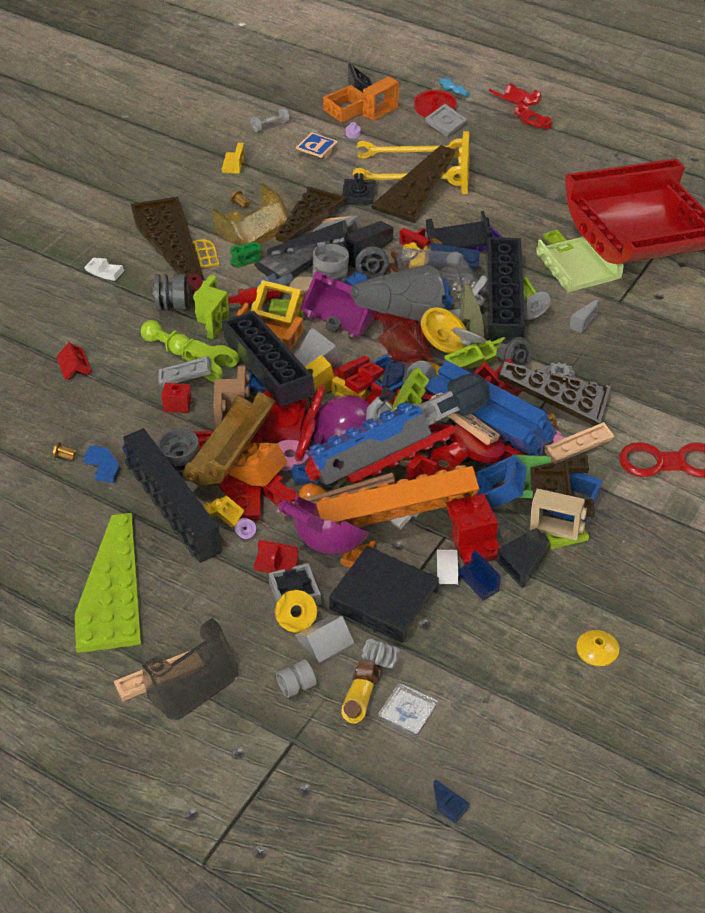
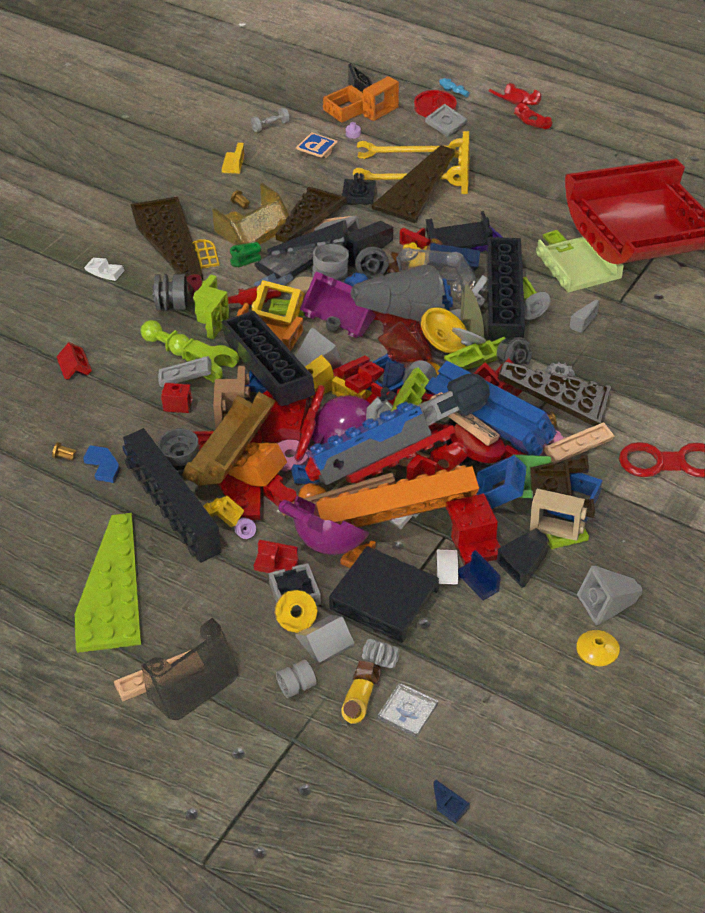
(607, 593): none -> light grey slope

